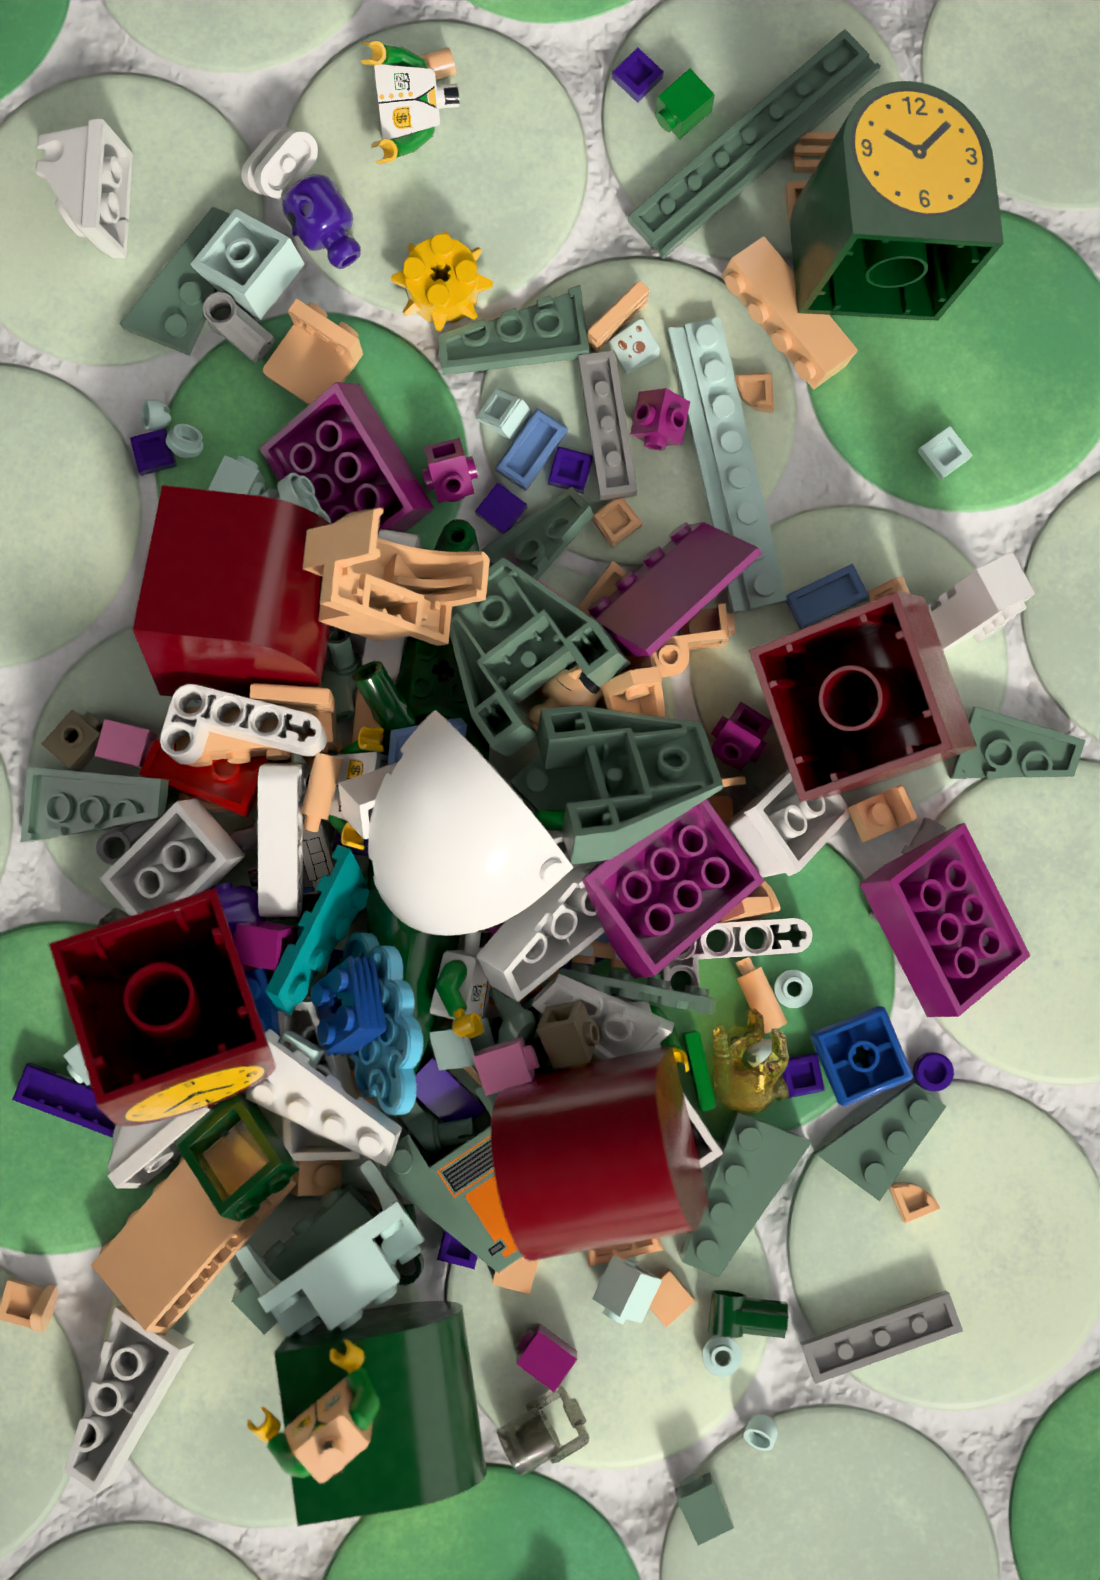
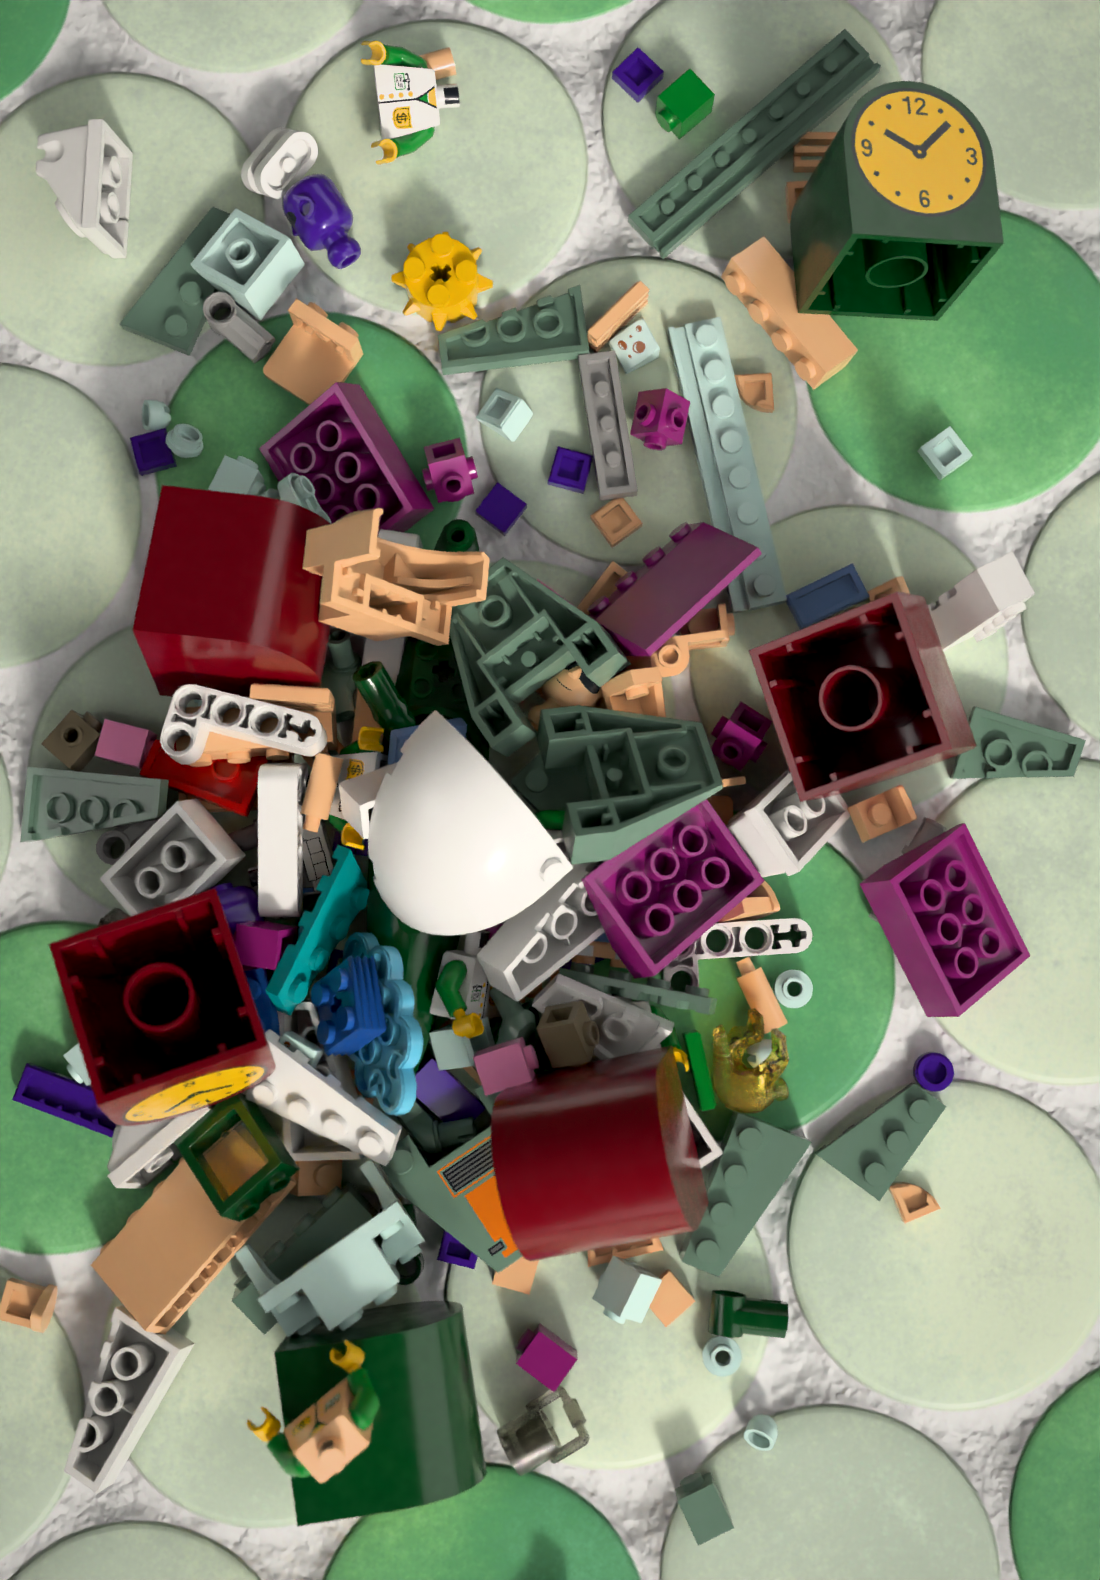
(531, 449): medium blue tile -> none
(543, 535): sand green wing -> none
(803, 1075): dark purple tile -> none
(881, 1336): light grey plate -> none
(883, 1067): blue brick -> none

